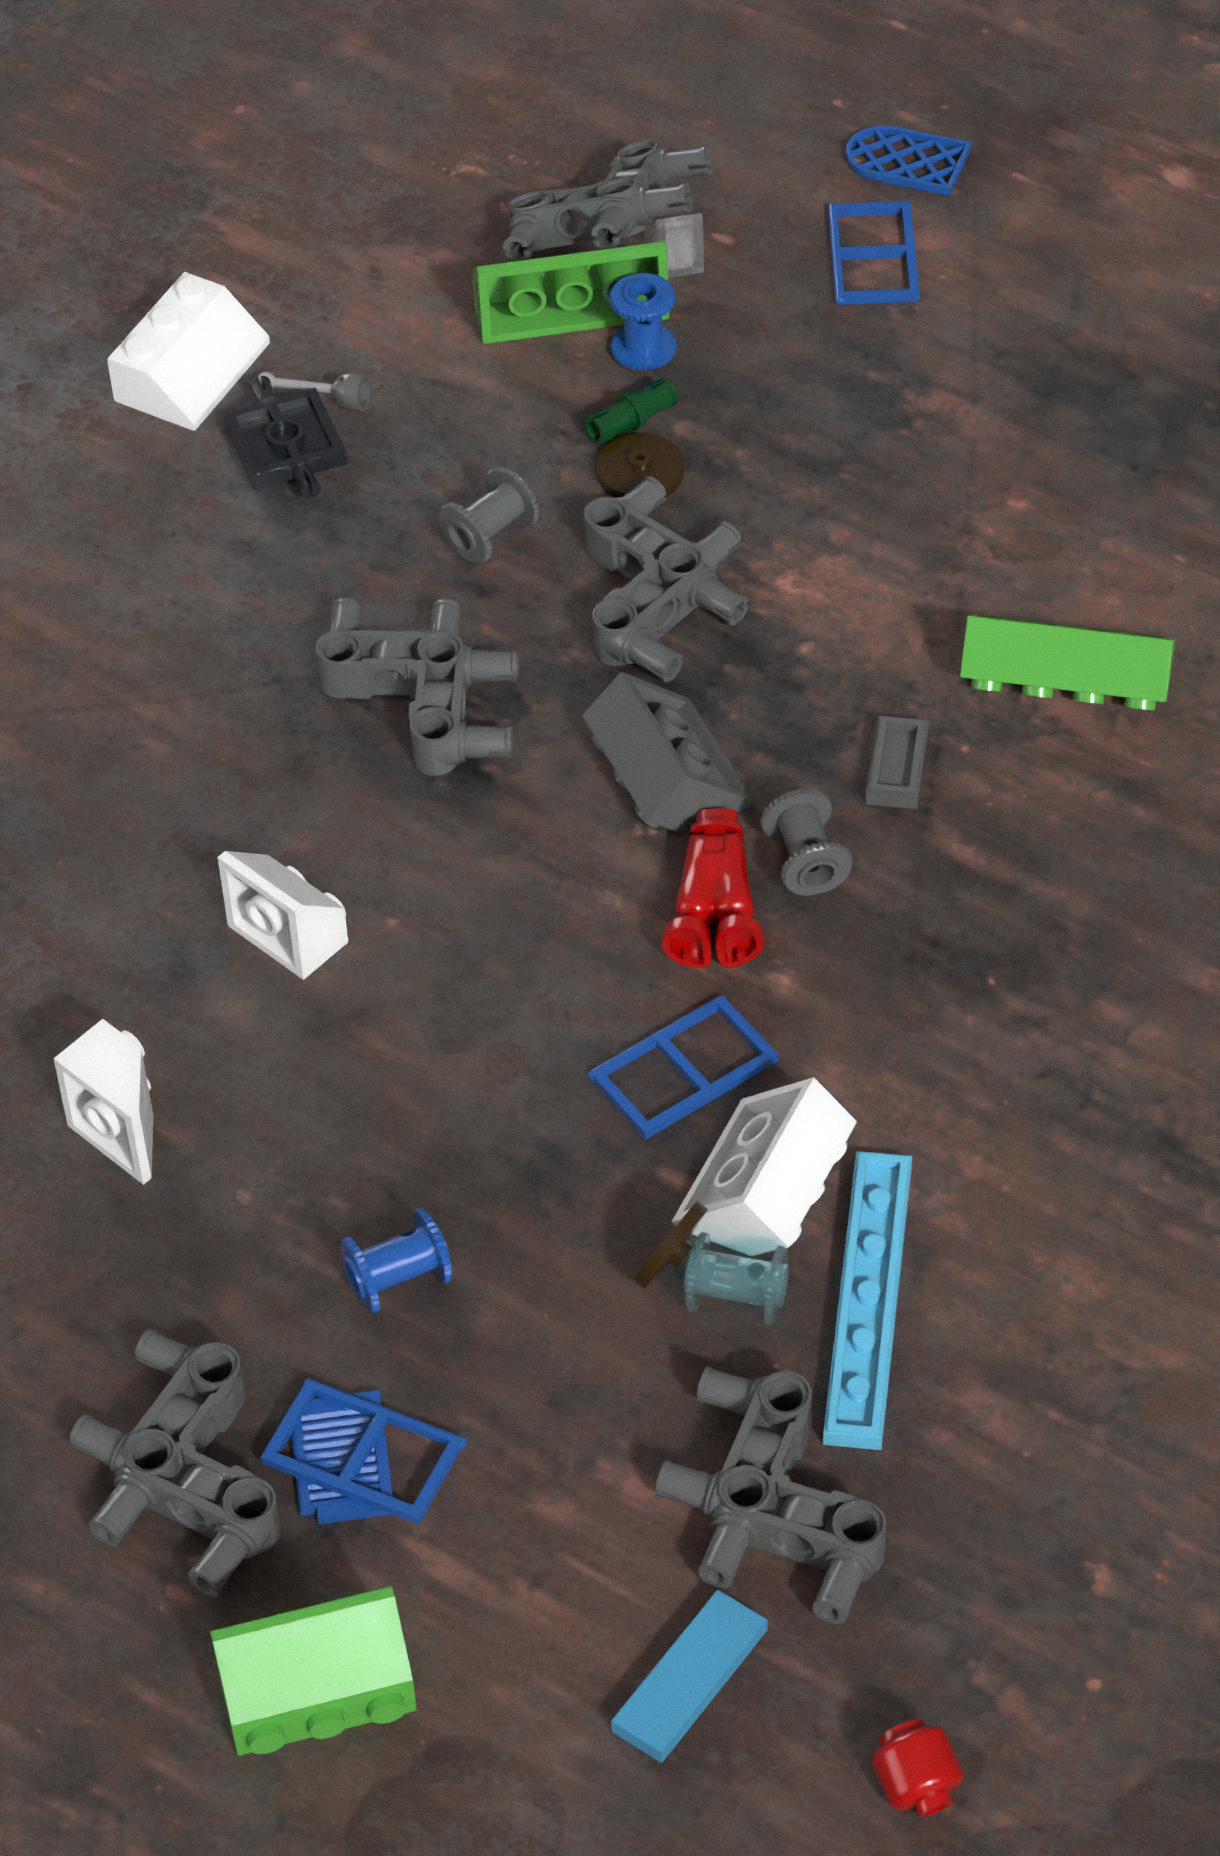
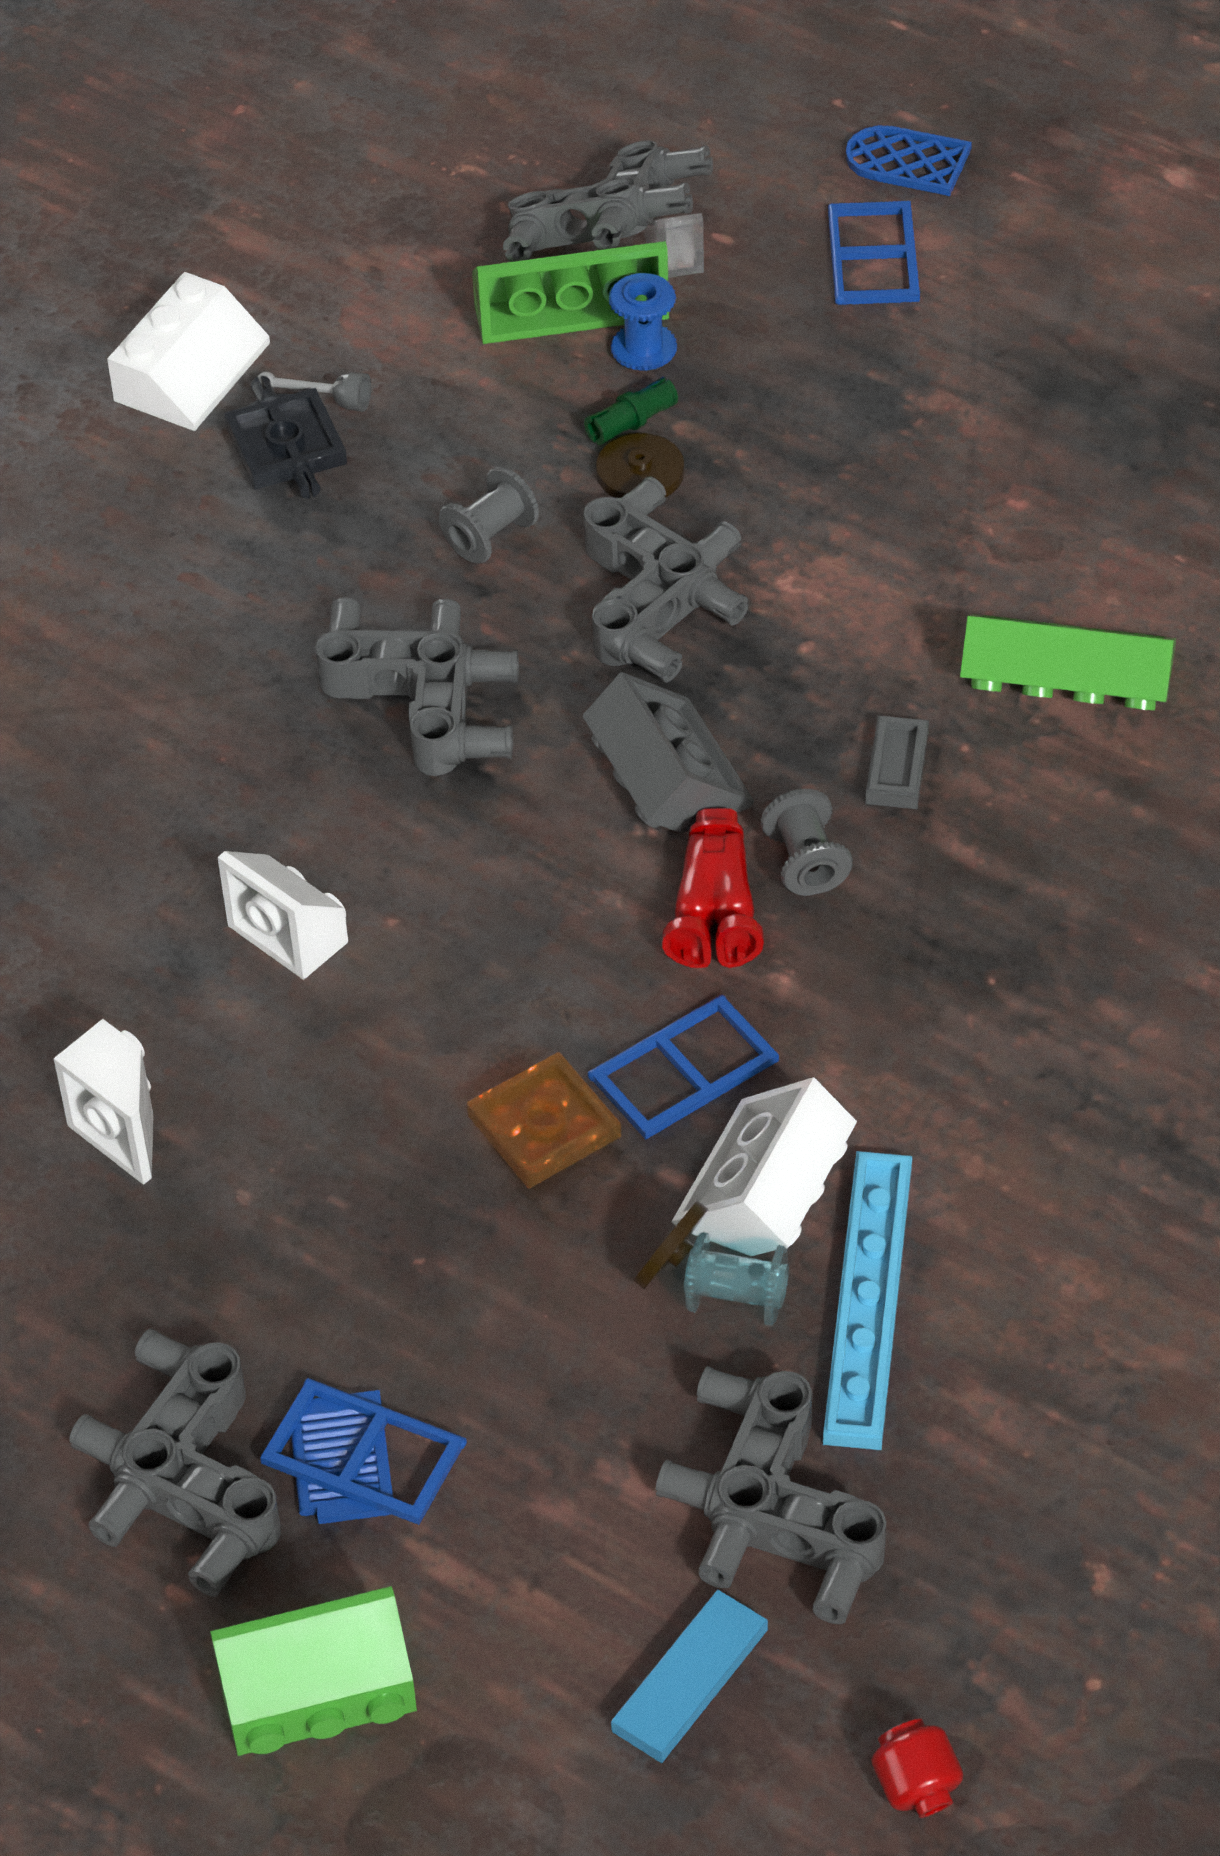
(396, 1260): blue hose -> none
(544, 1119): none -> clear orange plate

